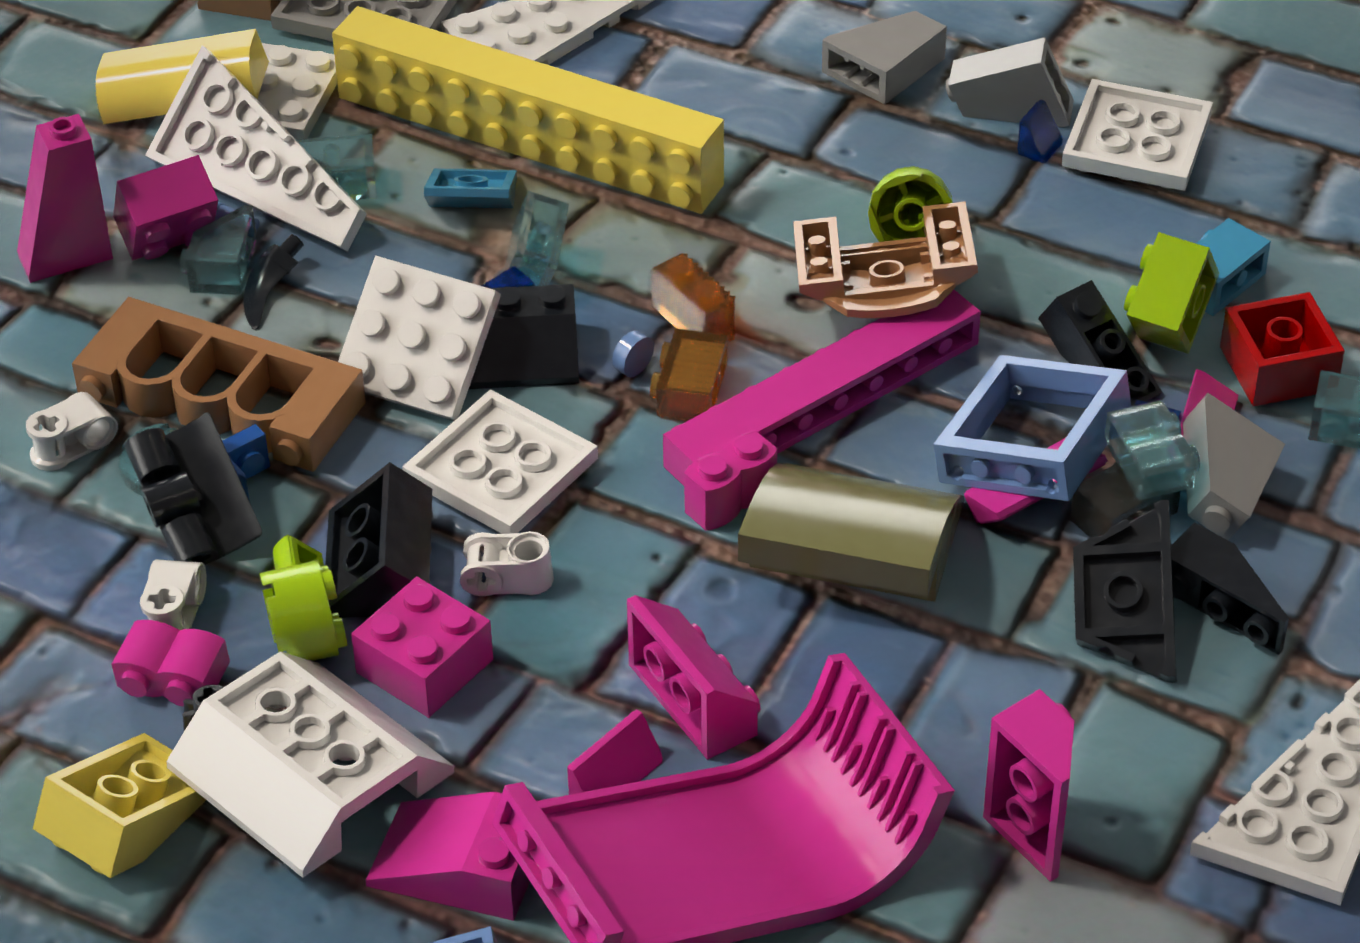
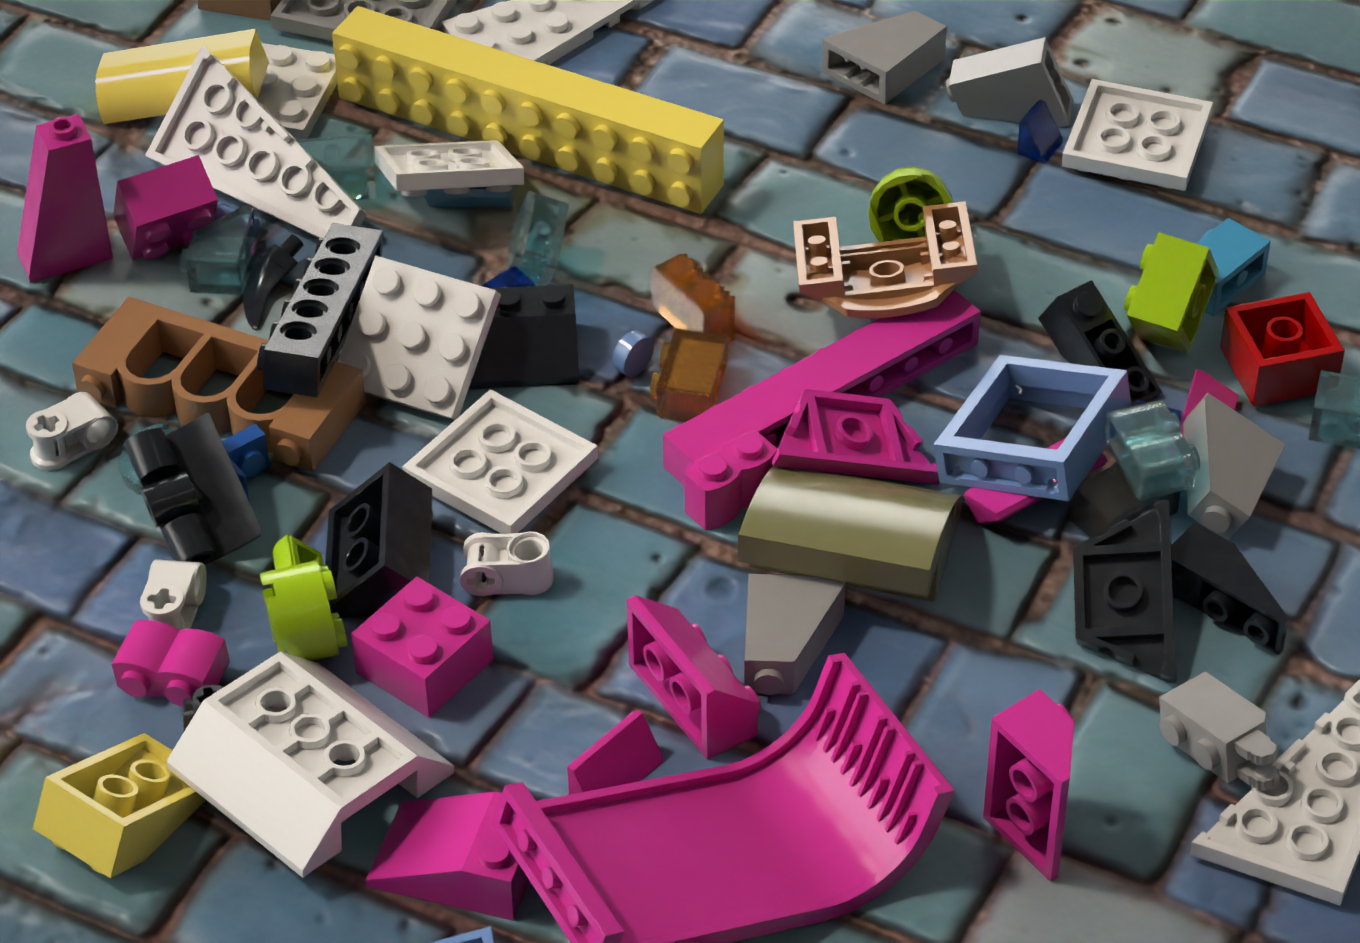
(320, 312): none -> black brick
(449, 167): none -> white plate
(788, 628): none -> light grey slope
(853, 438): none -> dark pink wing
(1220, 731): none -> light grey hinge

